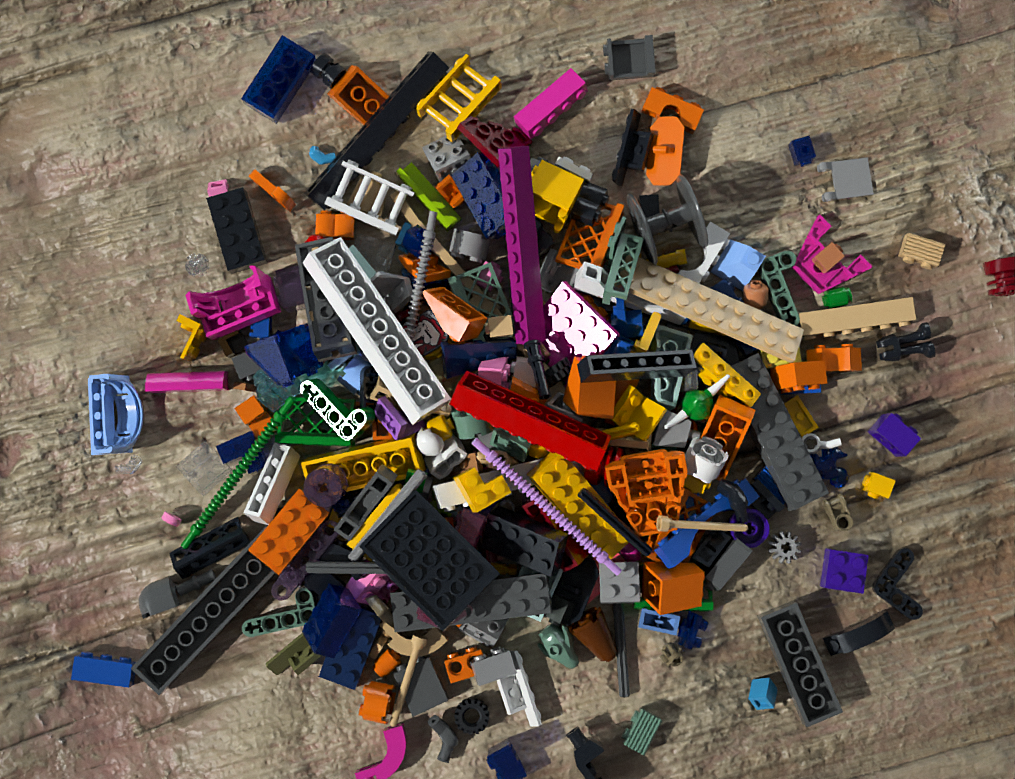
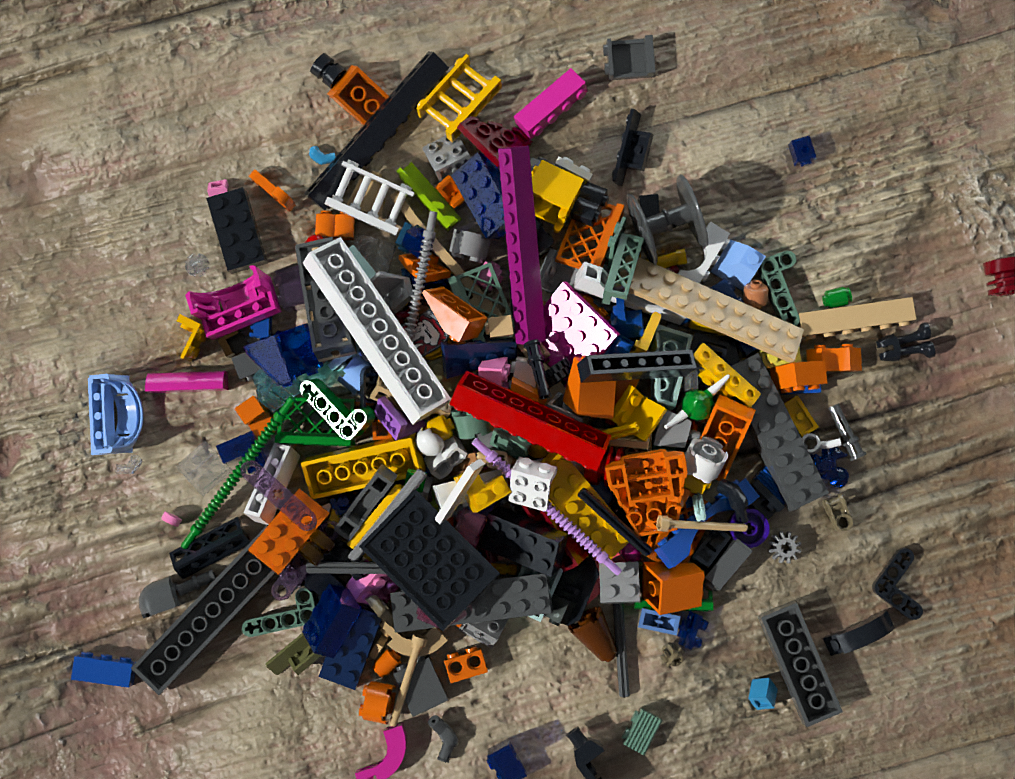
(244, 386): medium nougat tile -> none
(279, 79): clear blue brick -> none
(288, 504): none -> piece
(316, 547): none -> dark brown wheel
(325, 495): clear purple brick -> none
(459, 491): none -> white tile
(471, 728): black tyre -> none
(493, 666): light grey brick -> none
(517, 693): white bracket -> none
(531, 483): none -> white bracket
(558, 645): sand green animal -> none
(659, 100): orange arch -> none
(665, 151): orange shield -> none
(699, 508): none -> light aqua axle
(812, 274): dark pink wing -> none
(828, 257): nougat brick -> none
(836, 410): none -> dark grey pin
(844, 571): dark purple brick -> none
(849, 177): light grey flag -> none
(878, 485): yellow brick -> none
(894, 434): dark purple brick -> none
(921, 250): tan brick -> none

